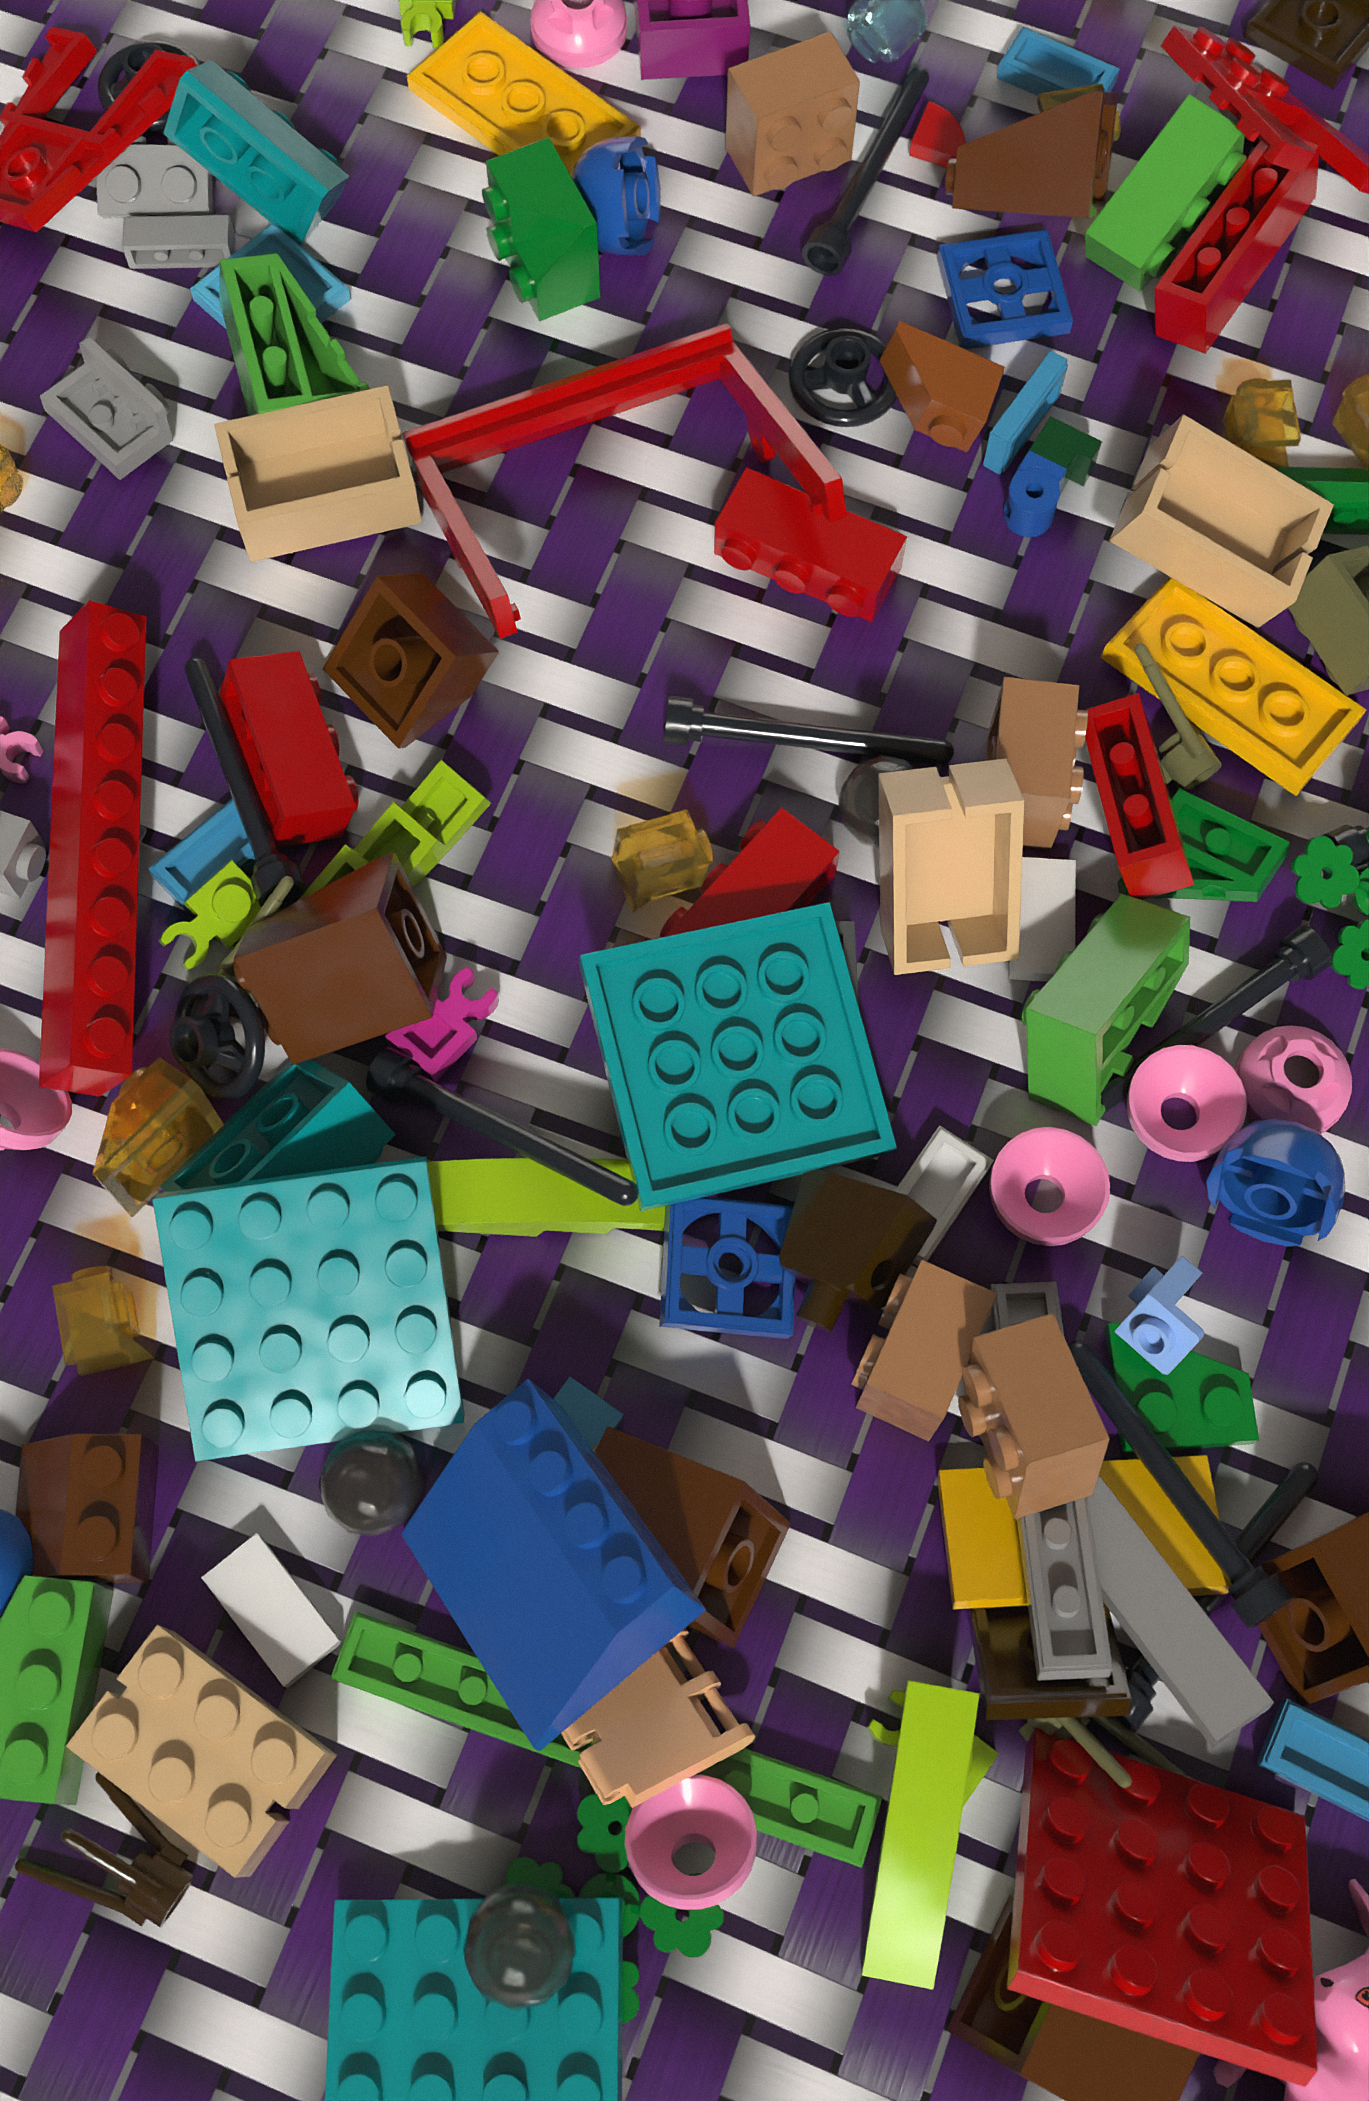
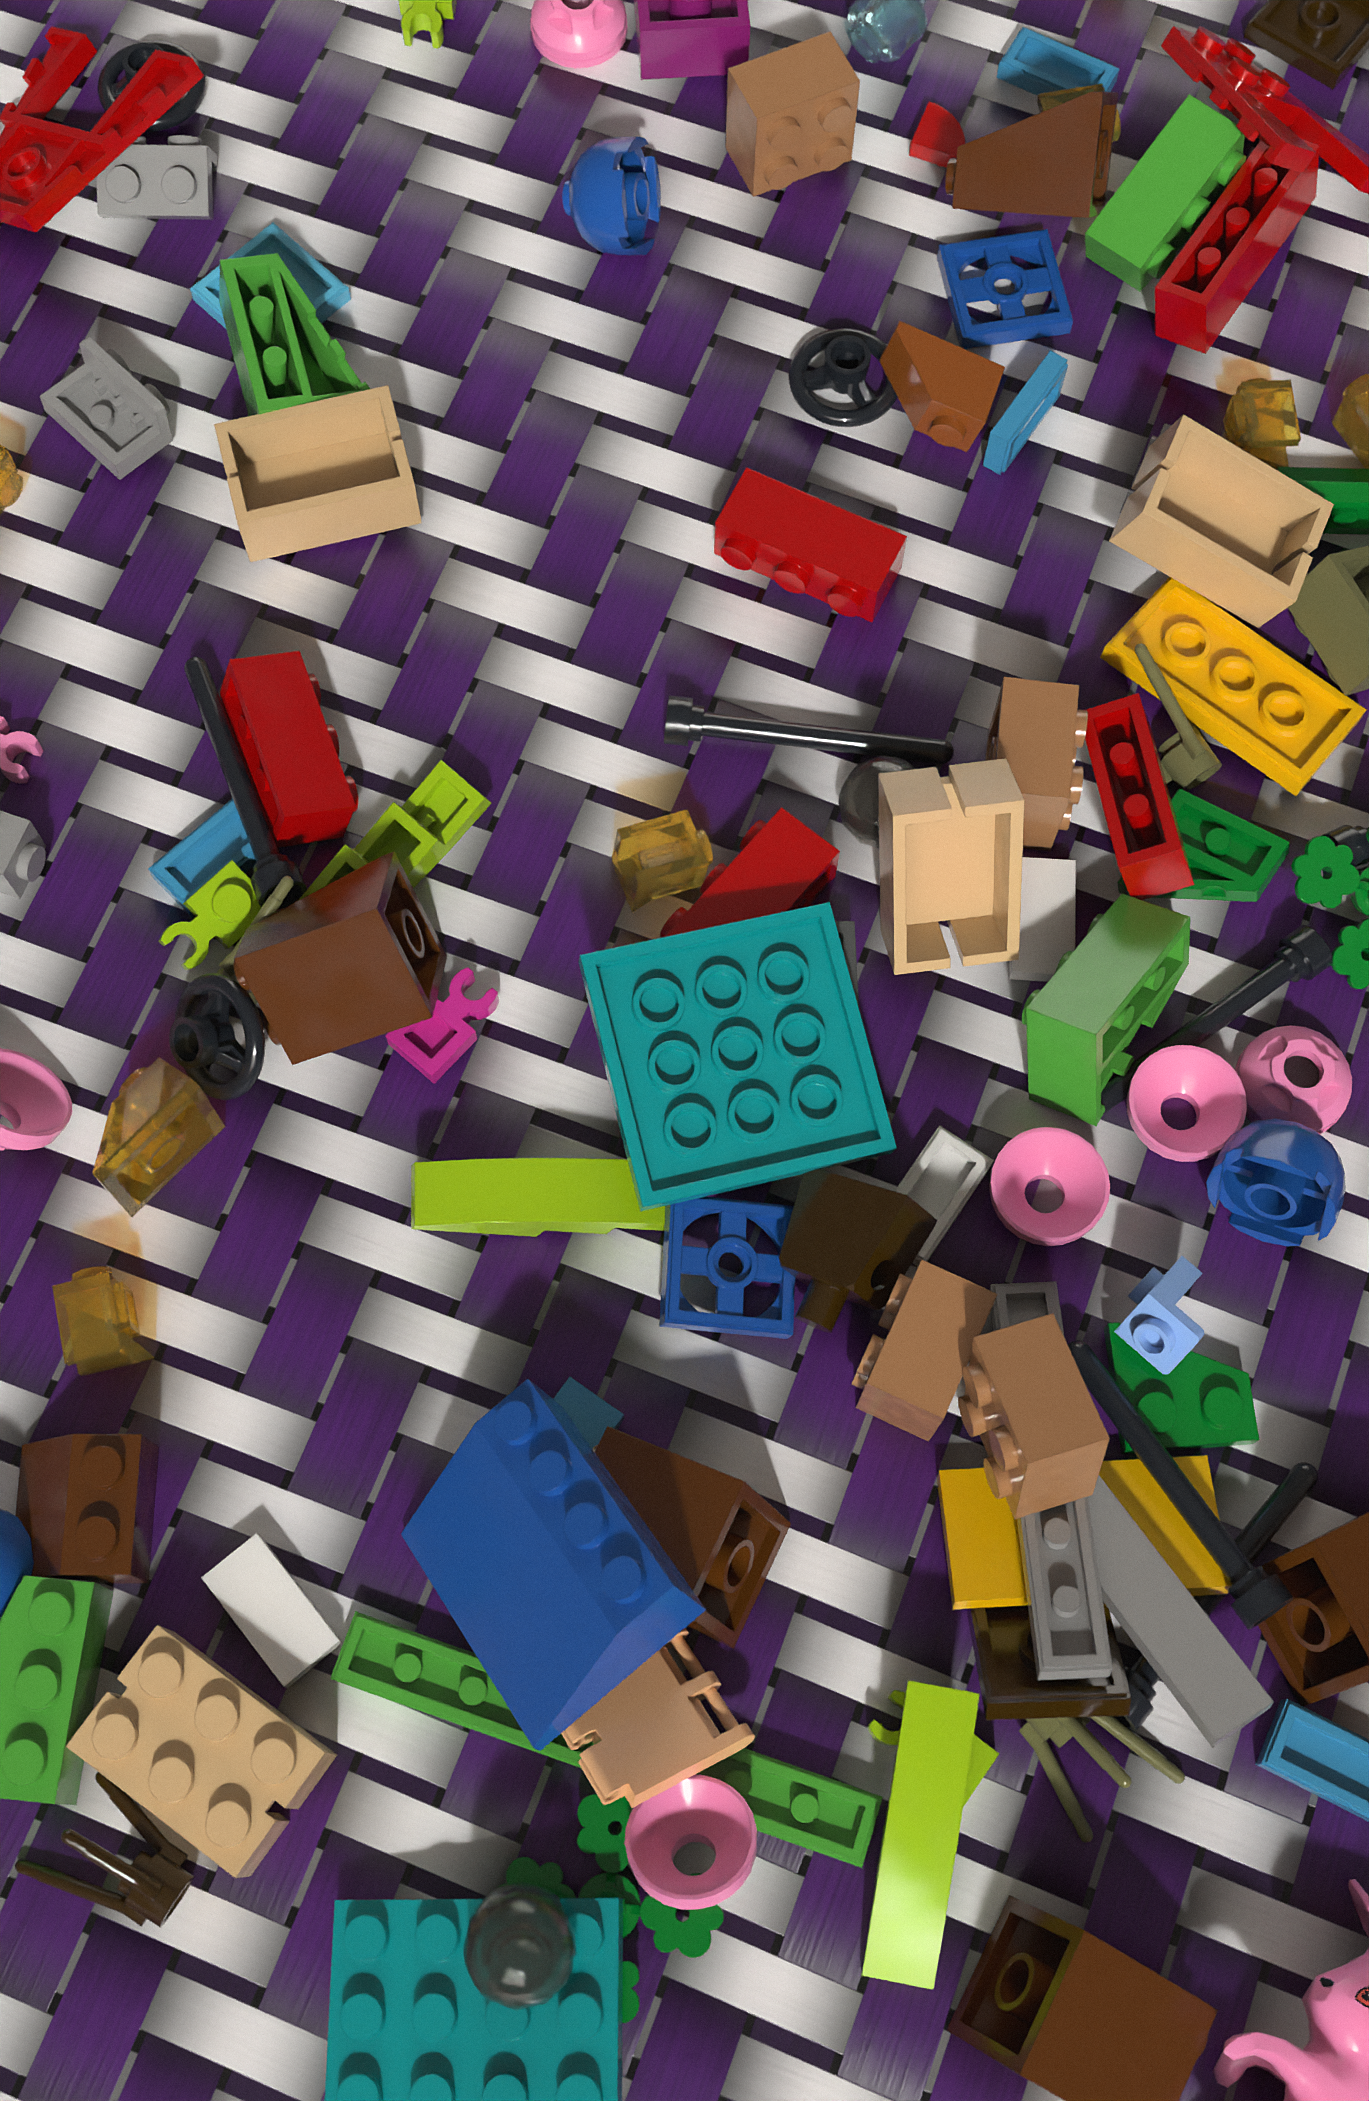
(94, 853): red brick -> none
(177, 241): light grey piece -> none
(254, 150): teal slope -> none
(291, 1126): teal slope -> none
(309, 1307): teal plate -> none
(372, 1482): clear smoke hair -> none
(399, 1079): black piece -> none
(409, 656): reddish brown slope -> none
(513, 94): yellow tile -> none
(542, 229): green slope -> none
(592, 397): red piece -> none
(830, 243): black piece -> none
(1054, 459): leg -> none
(1165, 1909): red plate -> none

